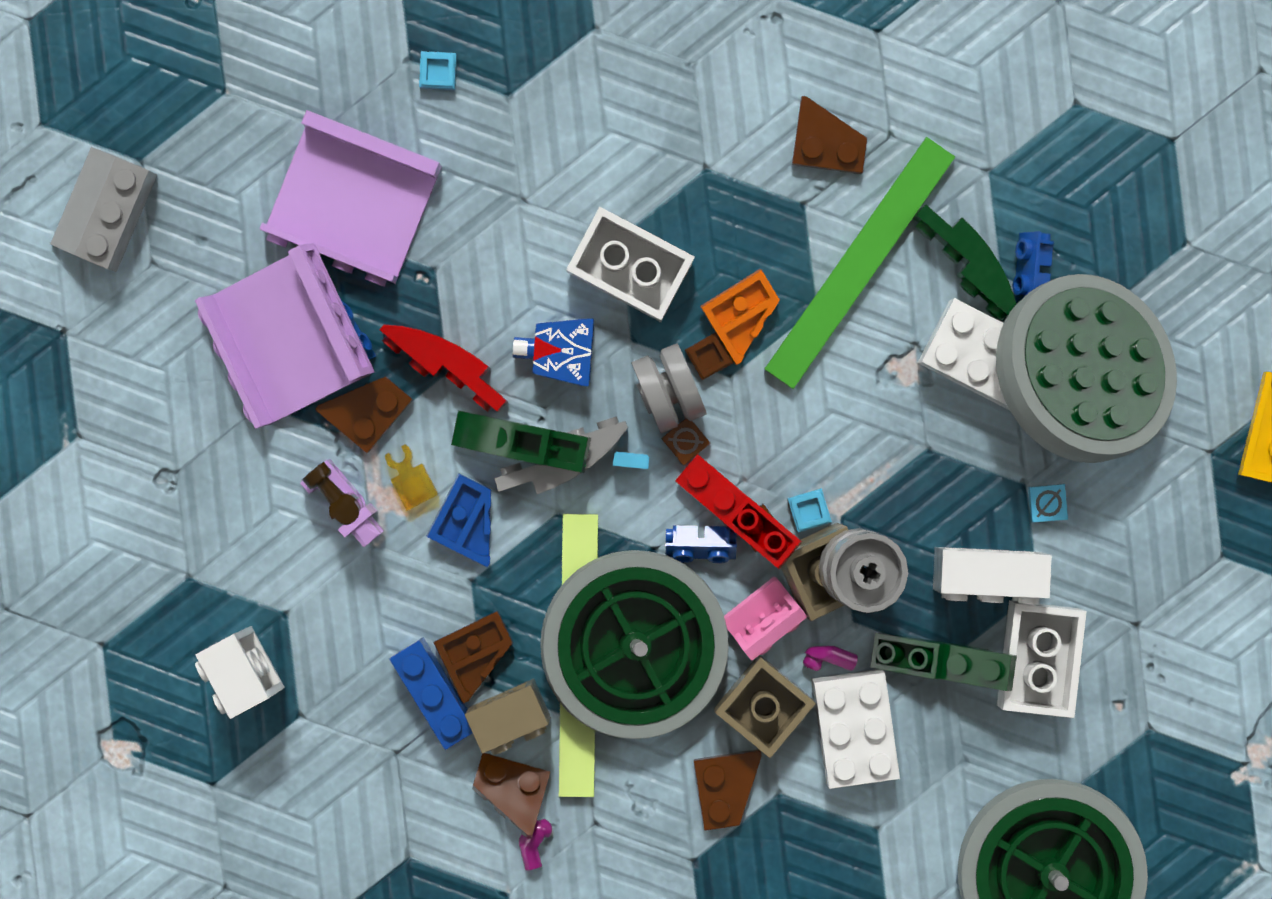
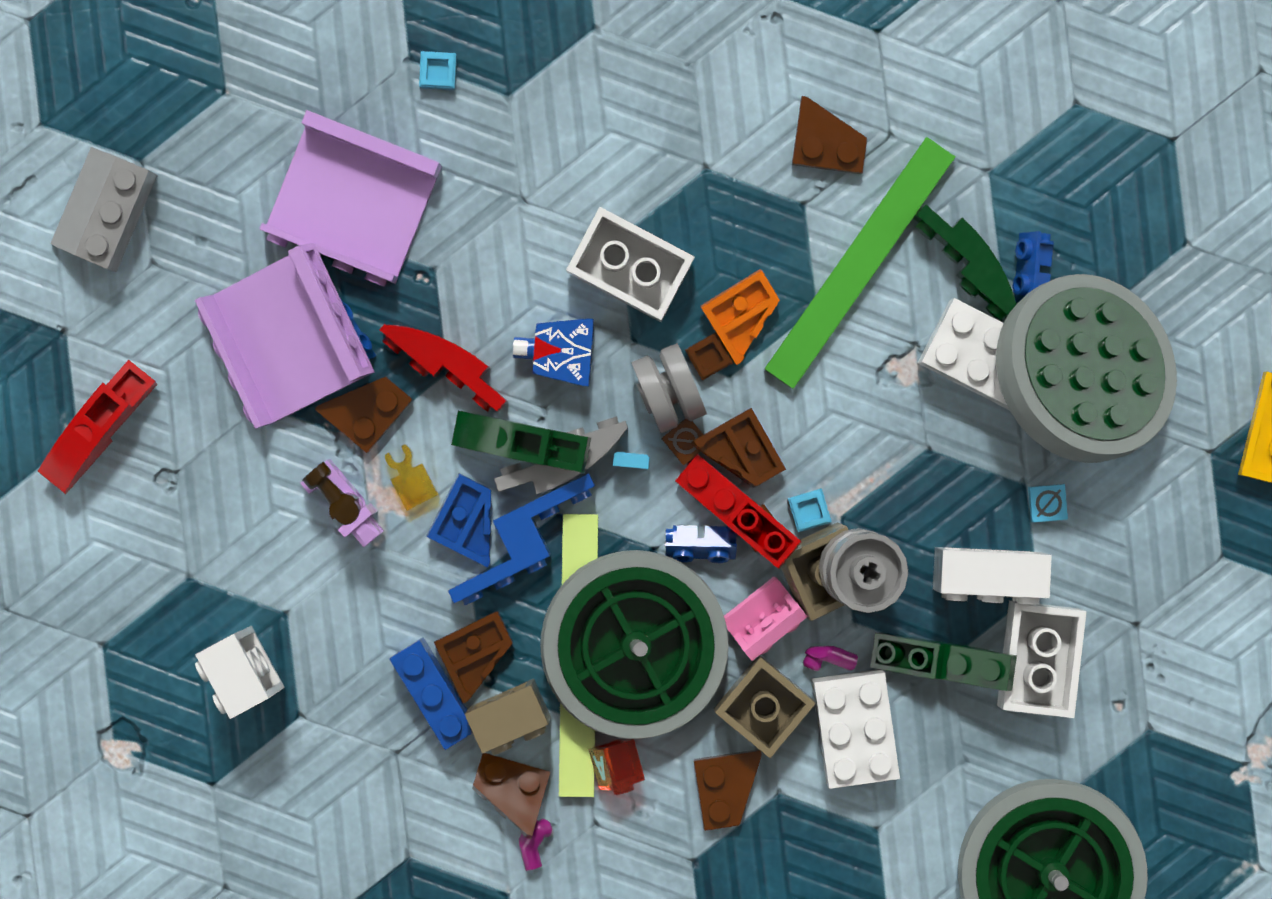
(94, 426): none -> red slope
(522, 540): none -> blue bracket
(617, 766): none -> clear red brick
(742, 449): none -> reddish brown wing

